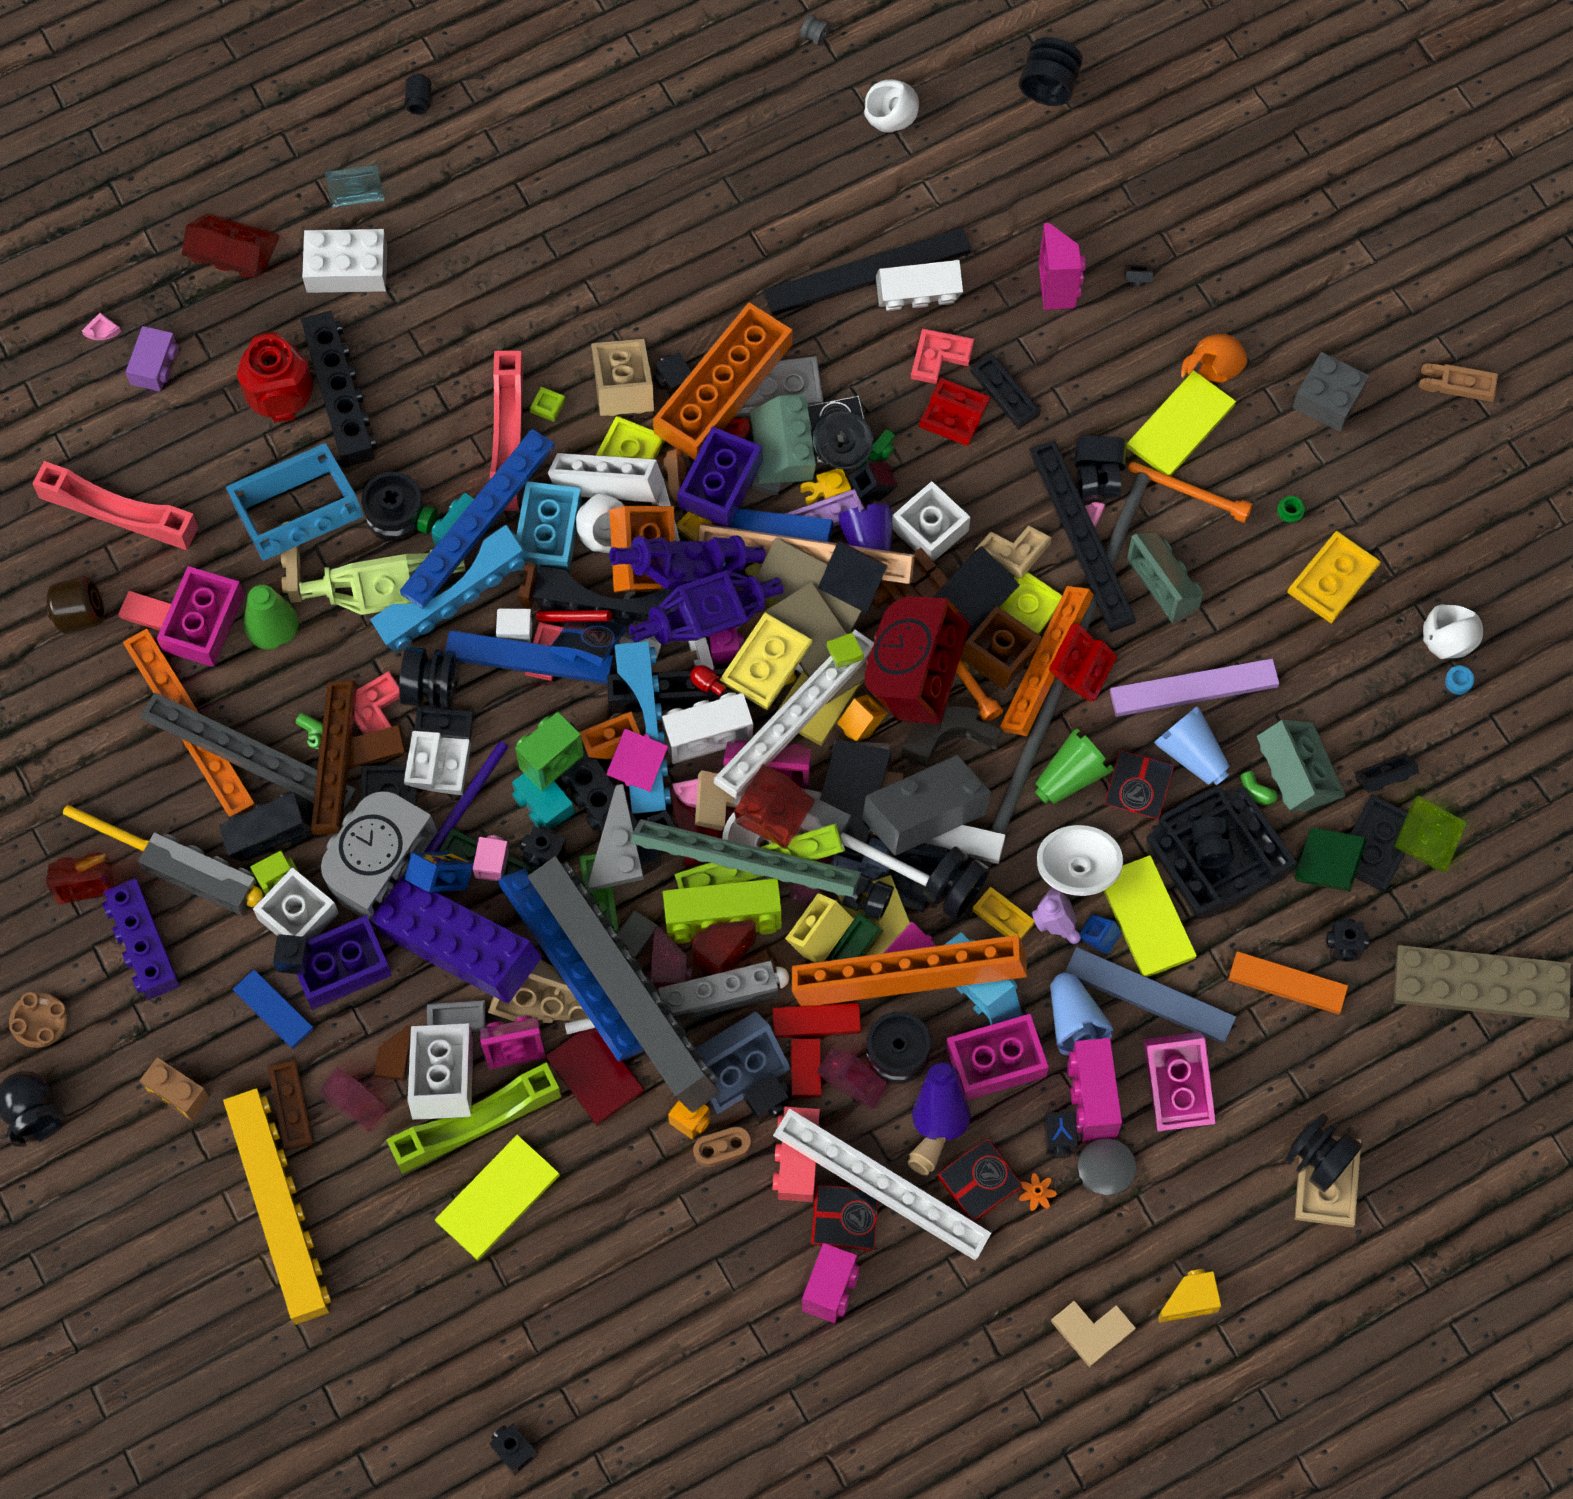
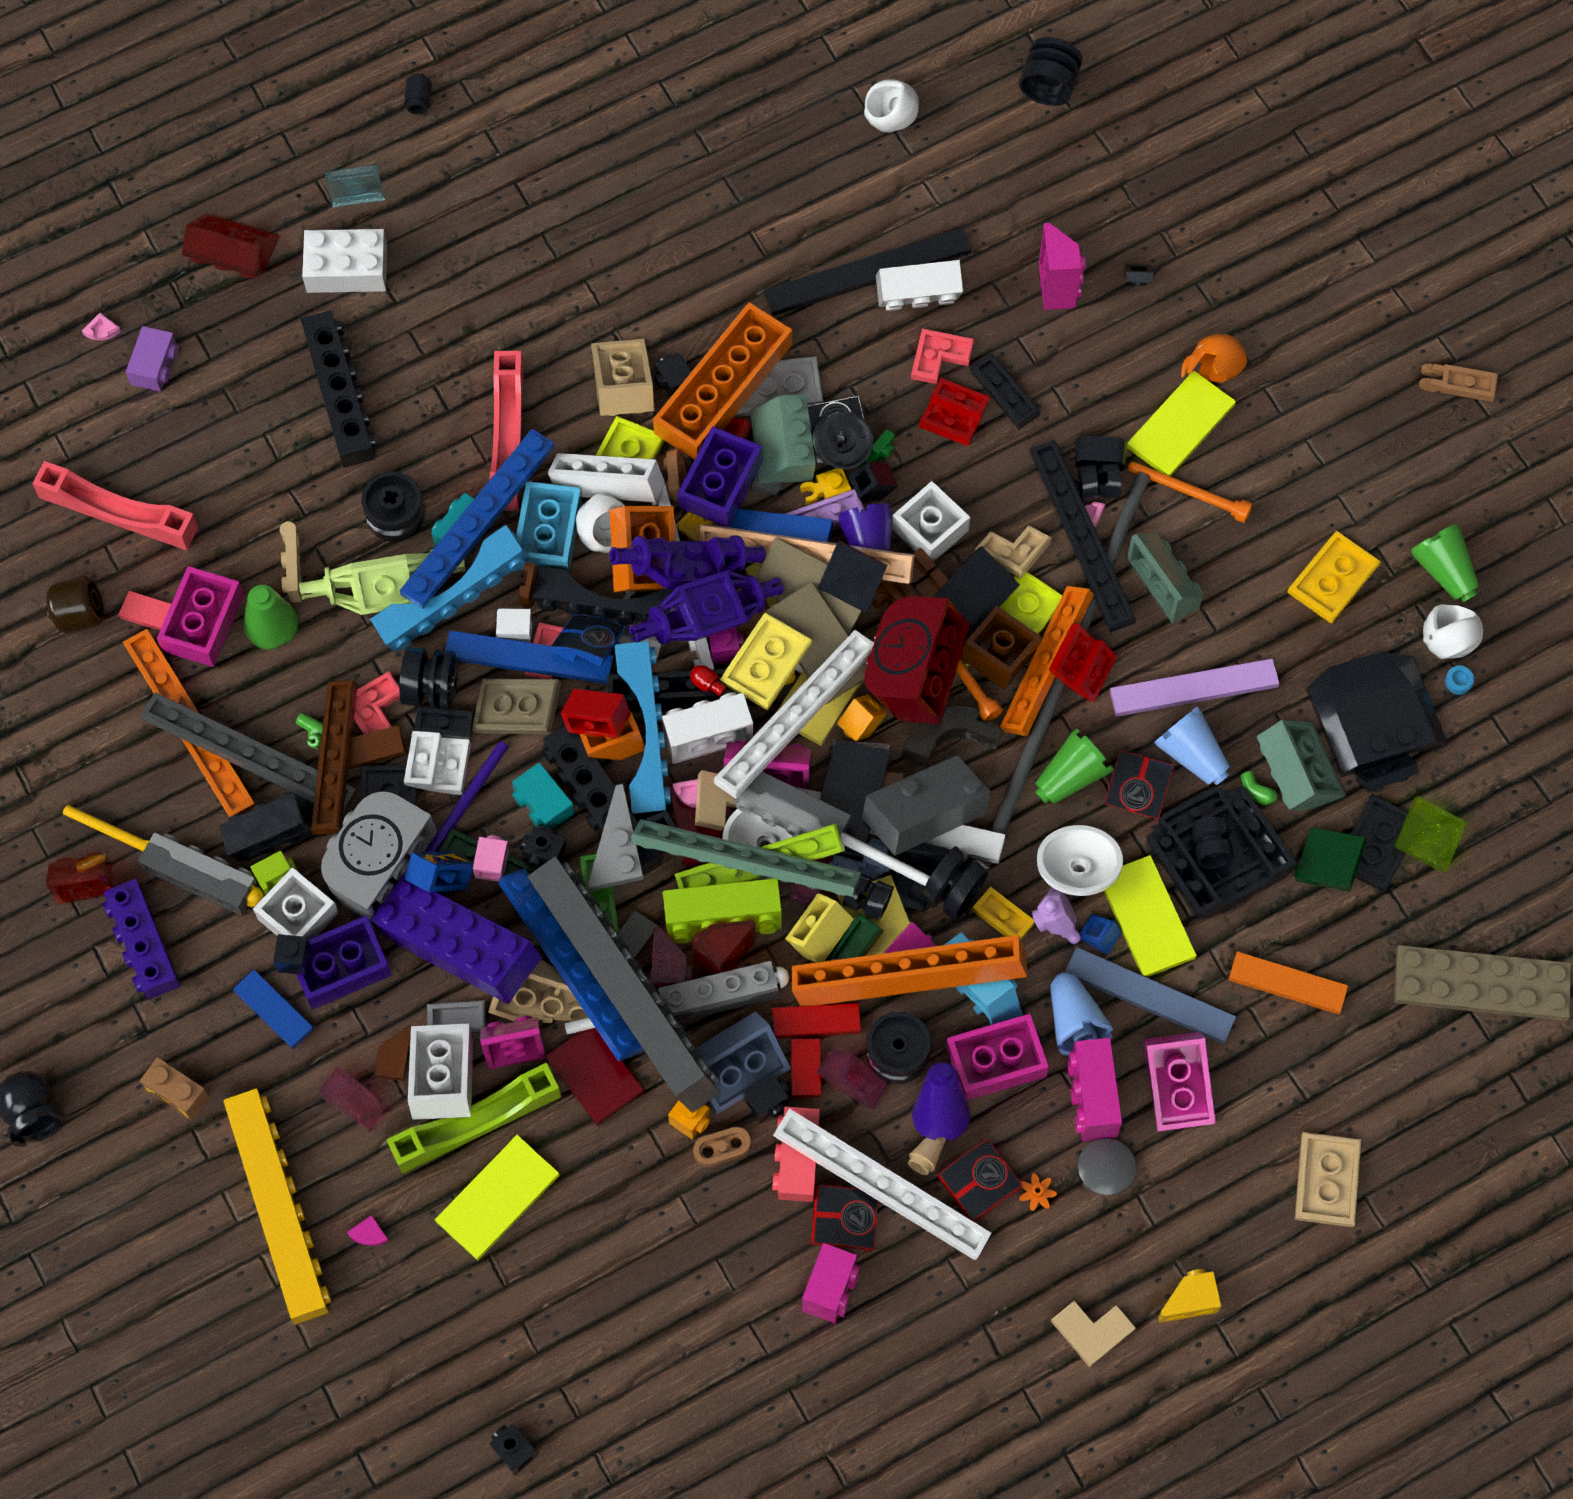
(38, 1019): medium nougat dish -> none
(280, 386): red piece -> none
(285, 477): dark azure window -> none
(290, 1105): reddish brown tile -> none
(368, 1233): none -> dark pink tile
(427, 519): green tile -> none
(516, 706): none -> dark tan tile
(547, 404): lime tile -> none
(549, 750): bright green brick -> none
(574, 616): red bar -> none
(595, 713): none -> red brick
(637, 760): dark pink piece -> none
(773, 807): clear red slope -> none
(815, 29): dark grey wheel -> none
(845, 650): lime tile -> none
(1060, 1134): black brick -> none
(1294, 503): green plate -> none
(1323, 1152): black wheel -> none
(1330, 391): dark grey brick -> none
(1343, 948): black brick -> none
(1374, 711): none -> black wedge
(1449, 562): none -> bright green cone

